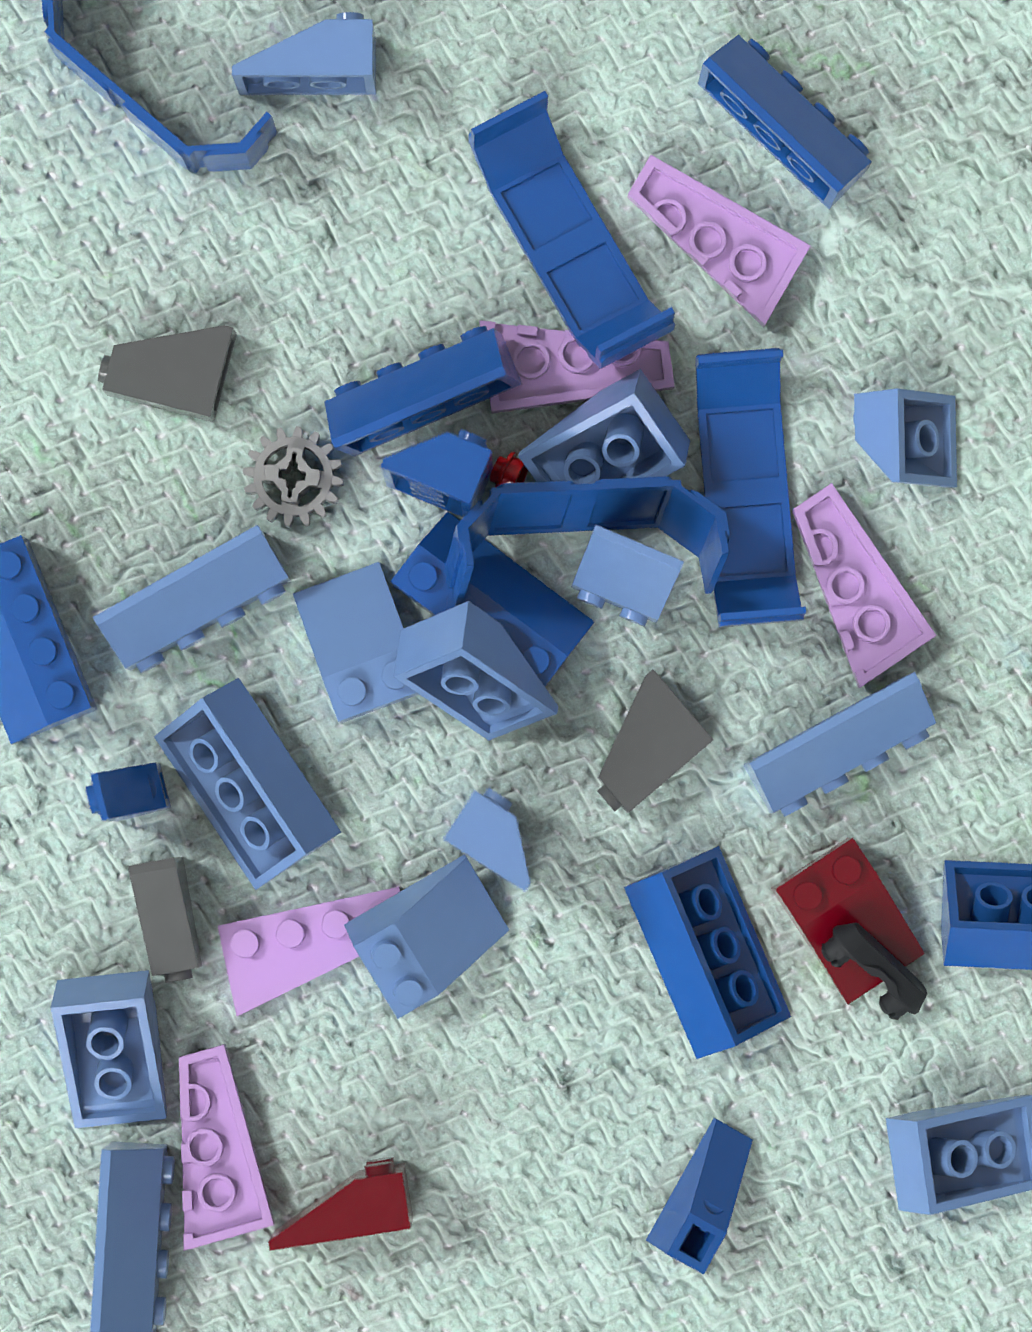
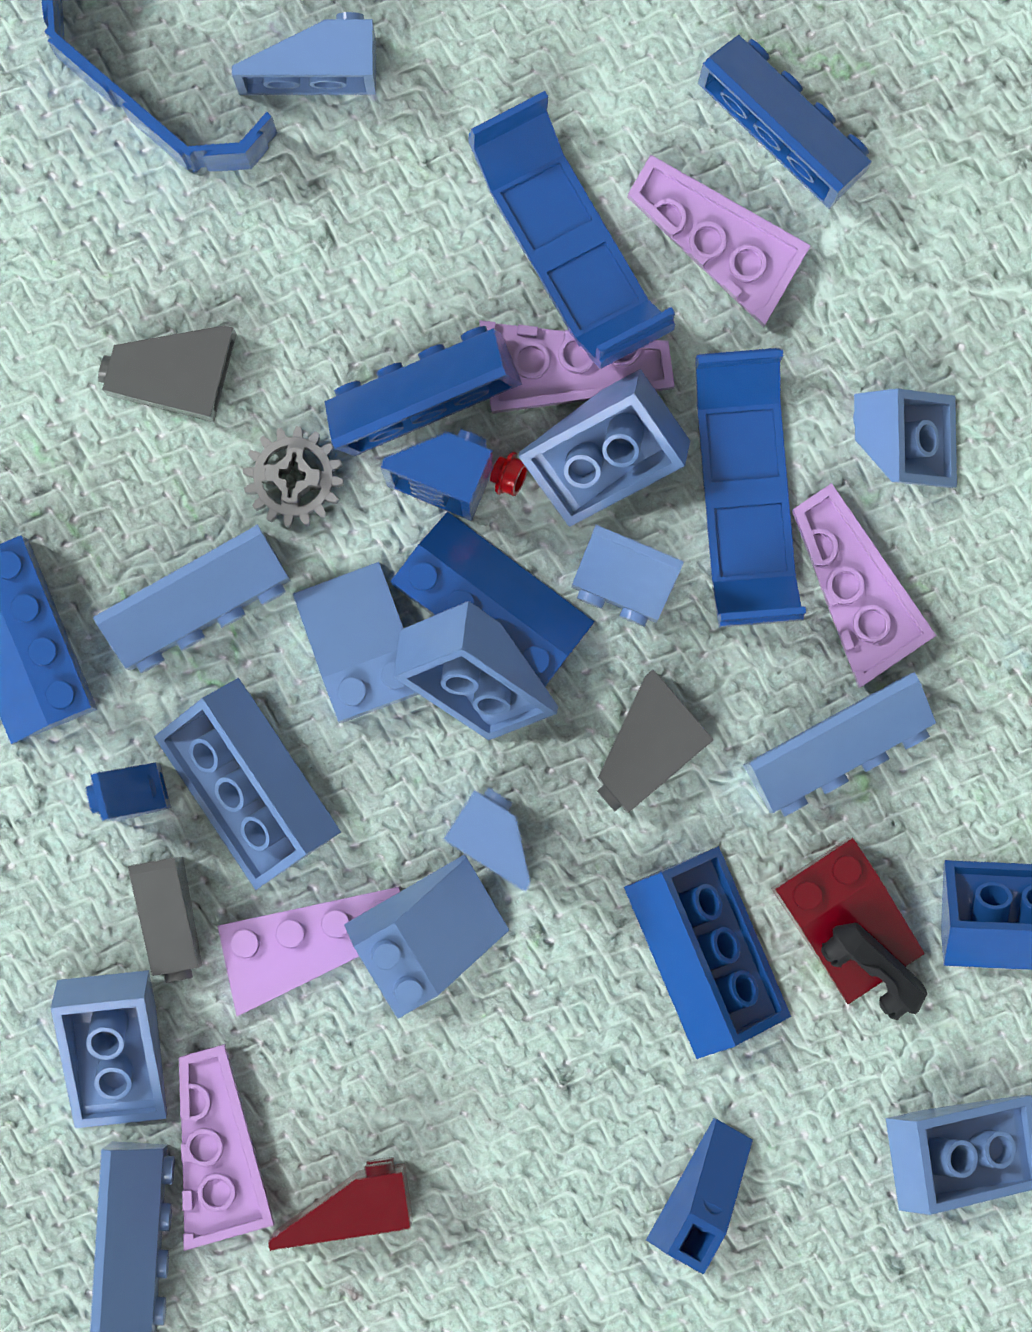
(580, 507): blue windscreen -> none

